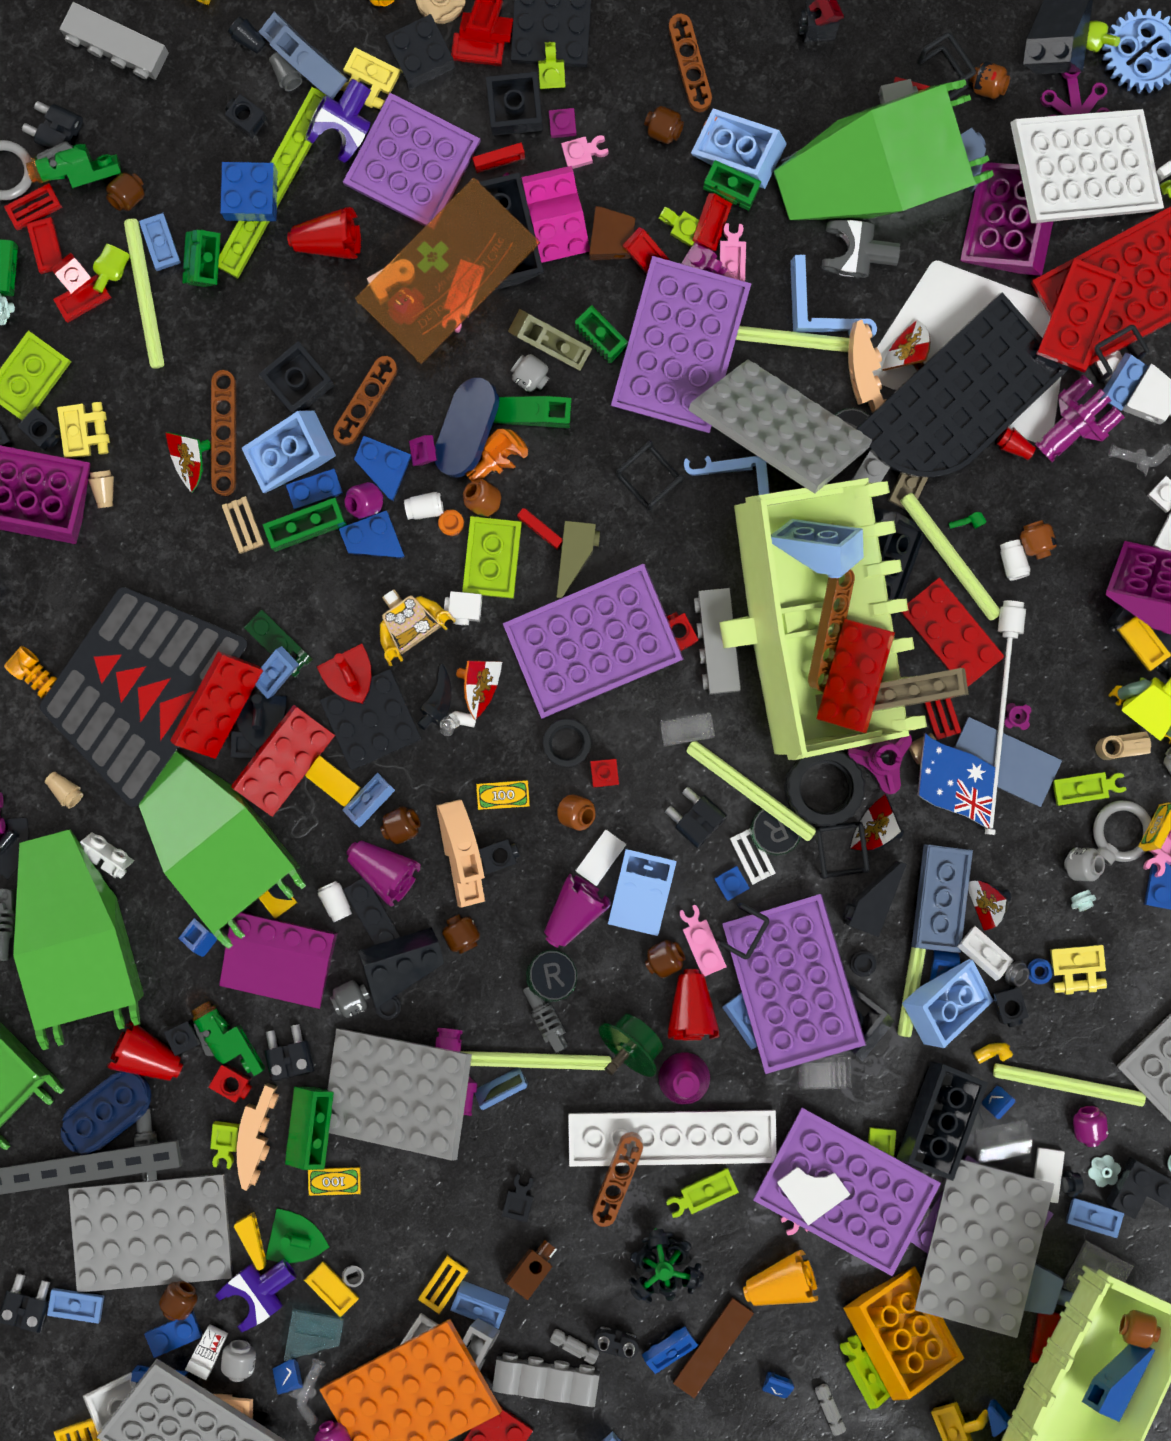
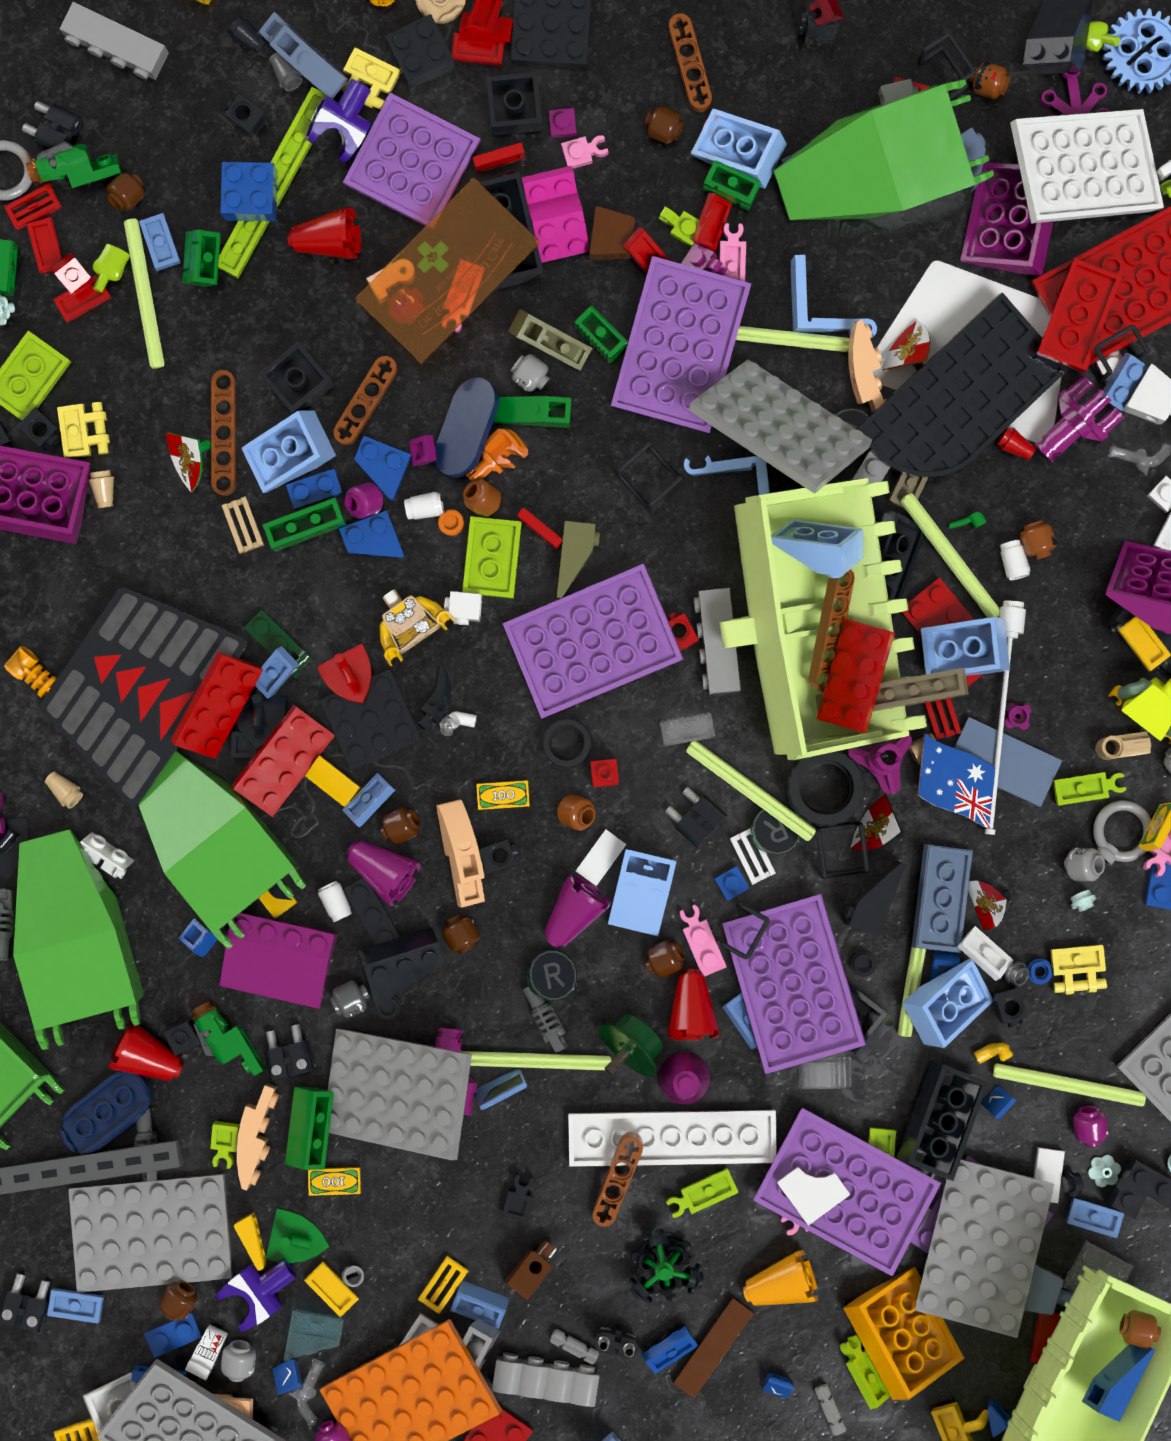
(219, 1083): red brick -> none
(479, 684): shield -> none
(551, 70): lime plate -> none
(860, 249): dark grey connector -> none
(971, 645): none -> light blue slope
(1002, 1141): clear brick -> none

